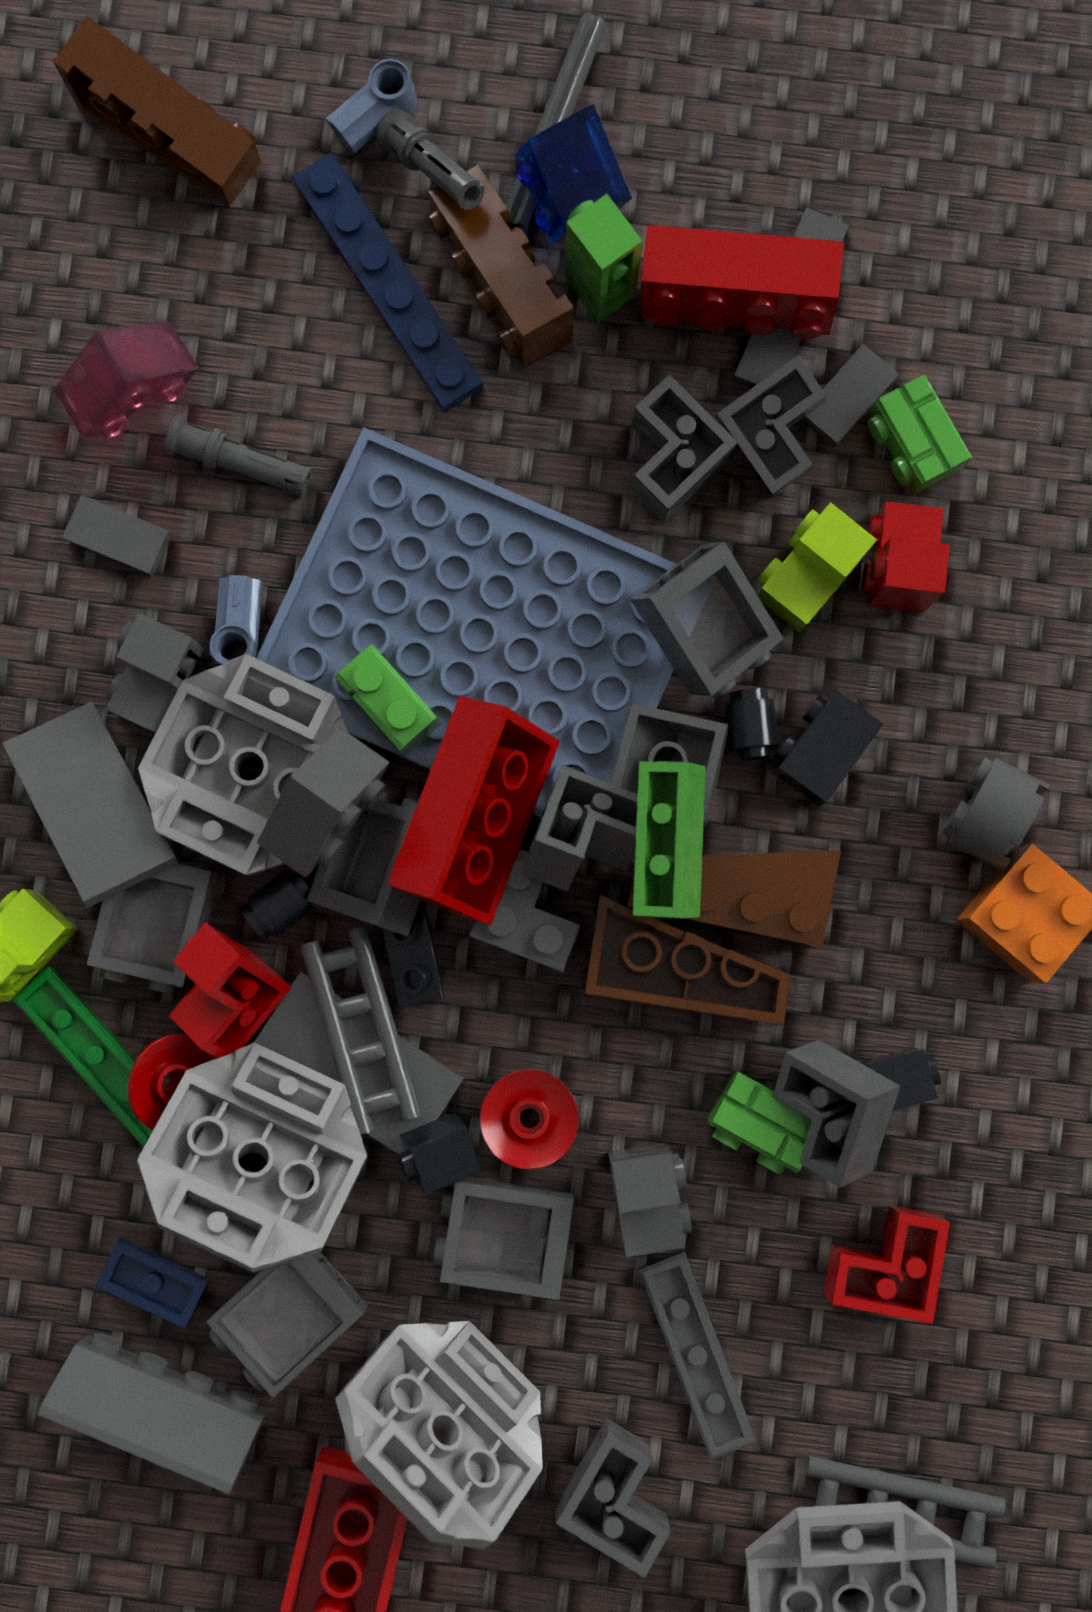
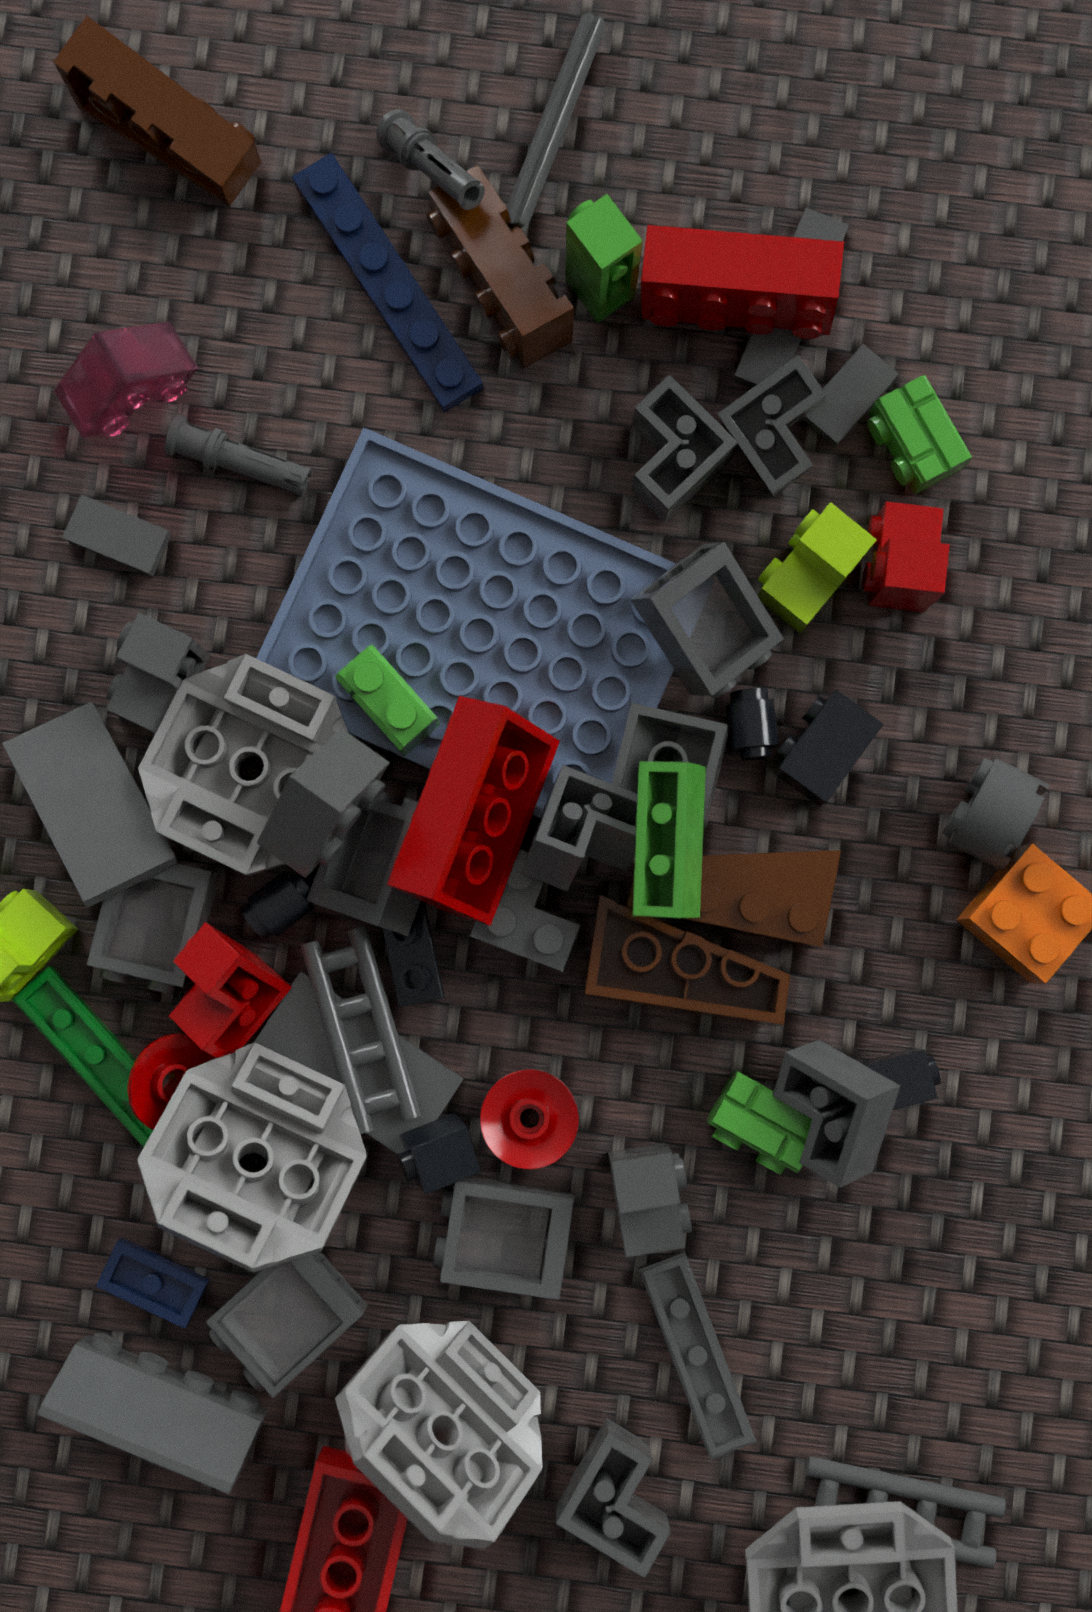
(237, 616): sand blue piece -> none
(359, 116): sand blue piece -> none
(569, 167): clear blue slope -> none
(902, 1277): red brick -> none

